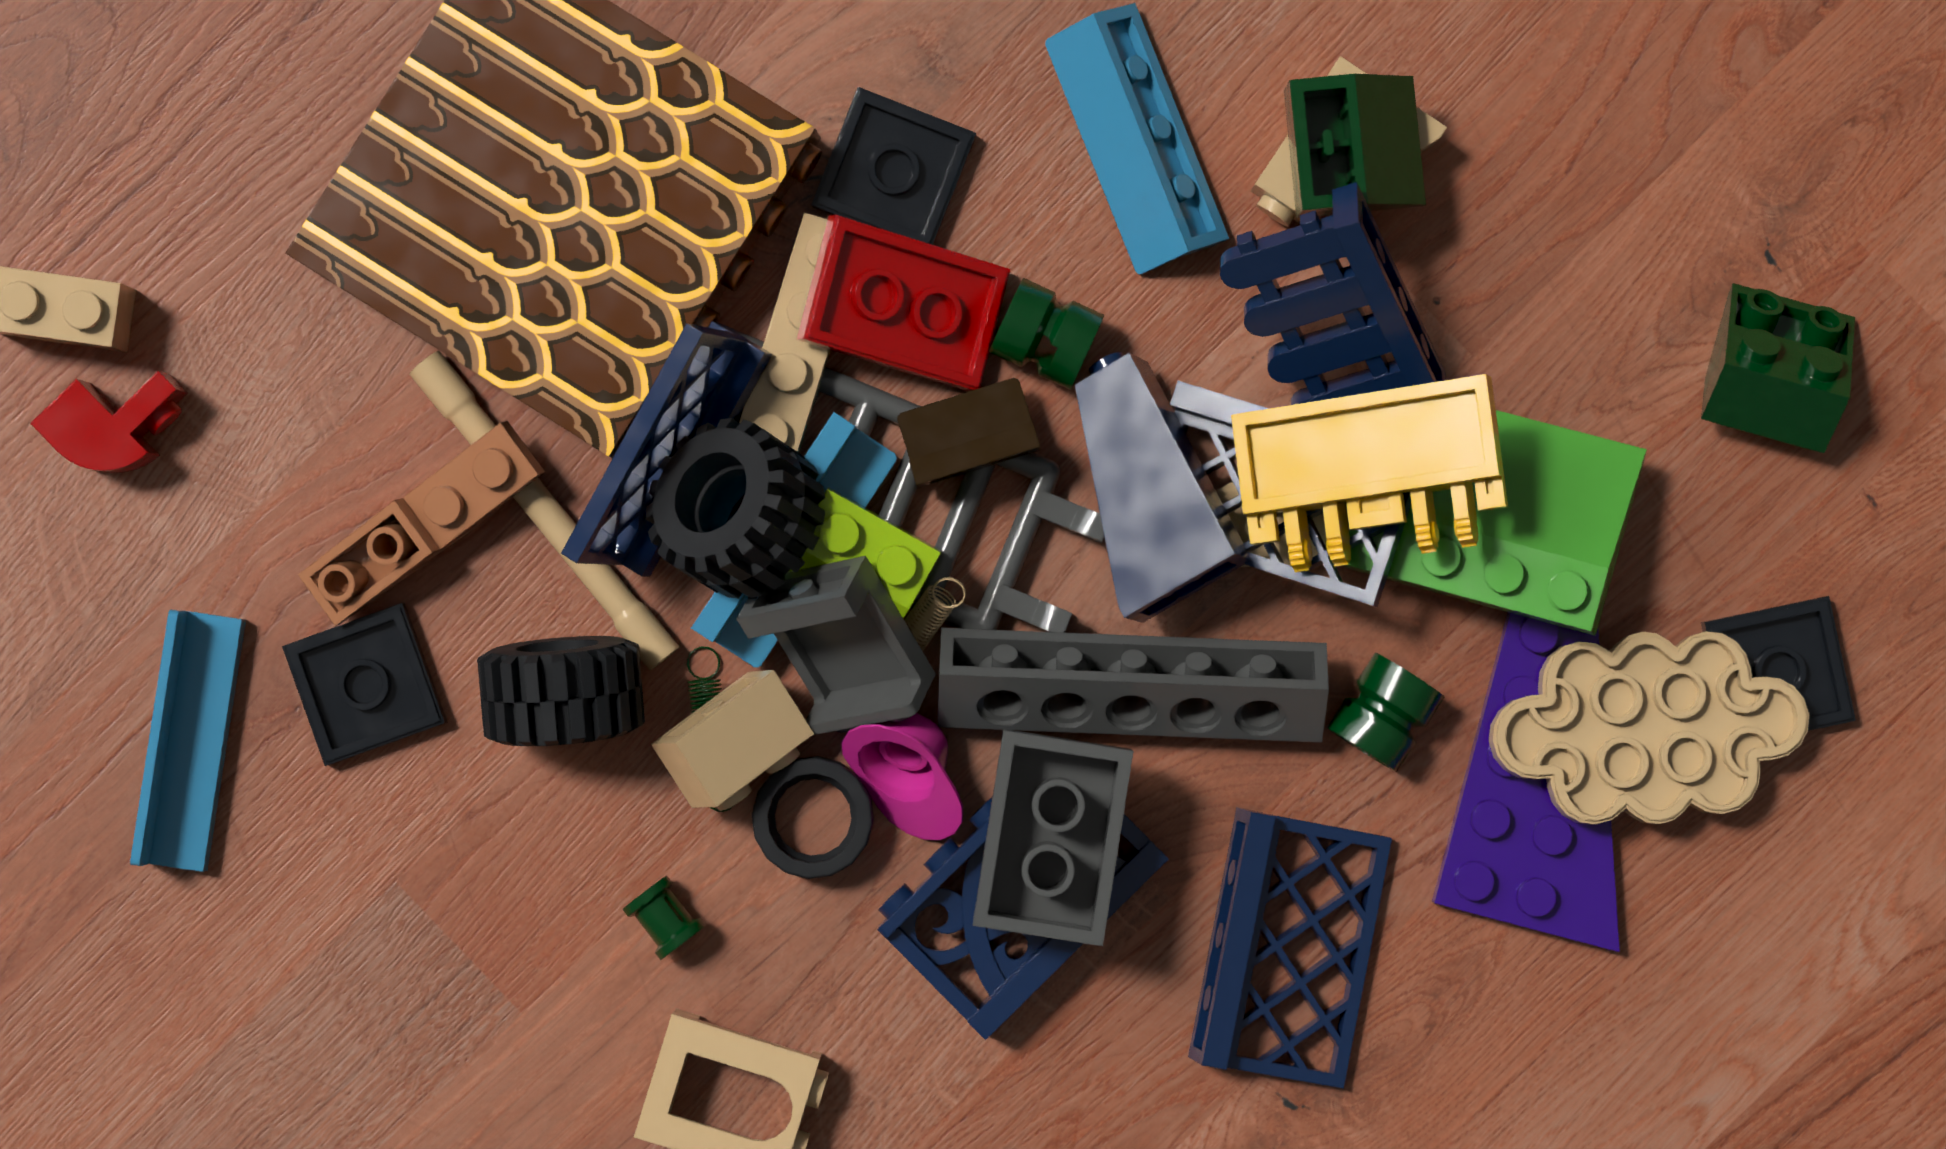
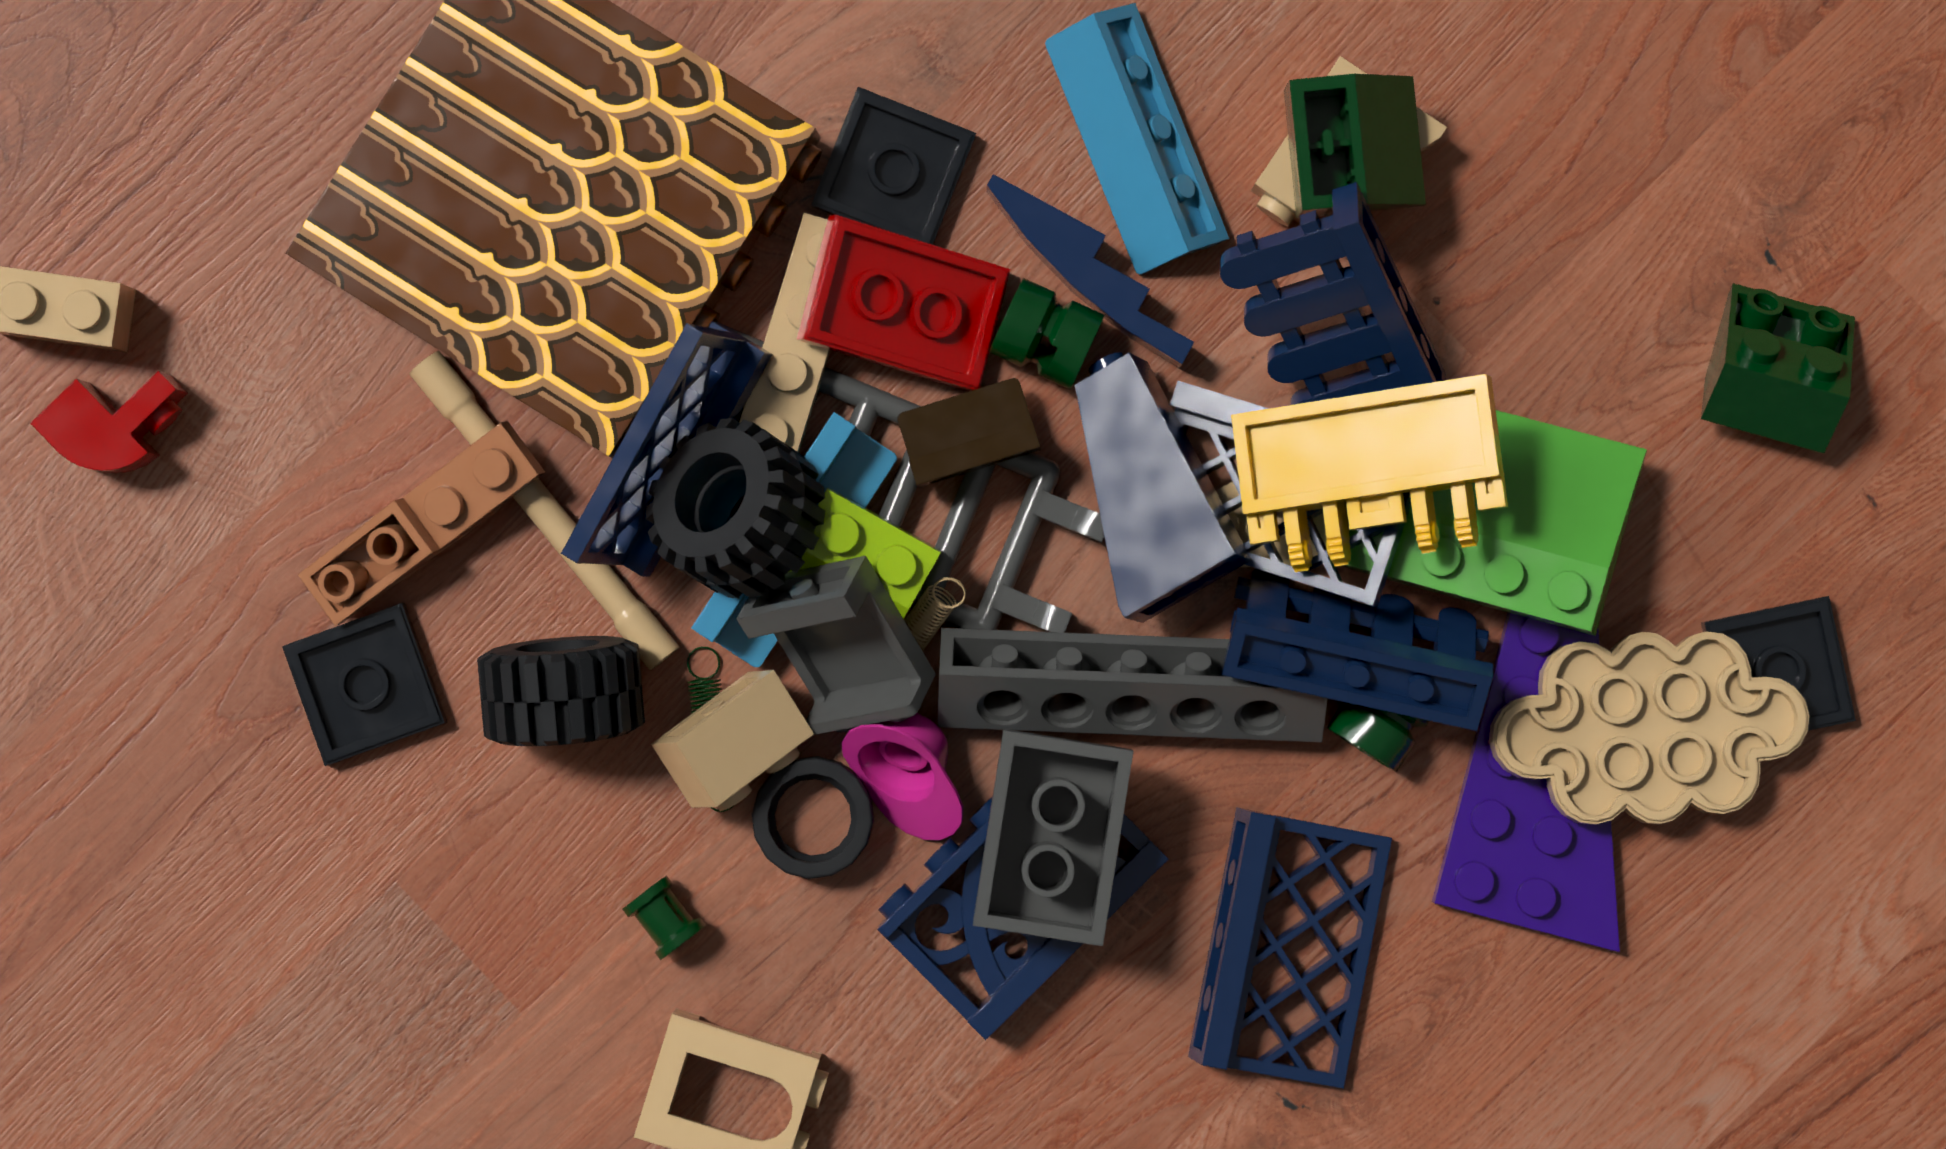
(188, 740): dark azure panel -> none
(1070, 253): none -> dark blue slope
(1357, 668): none -> dark blue fence

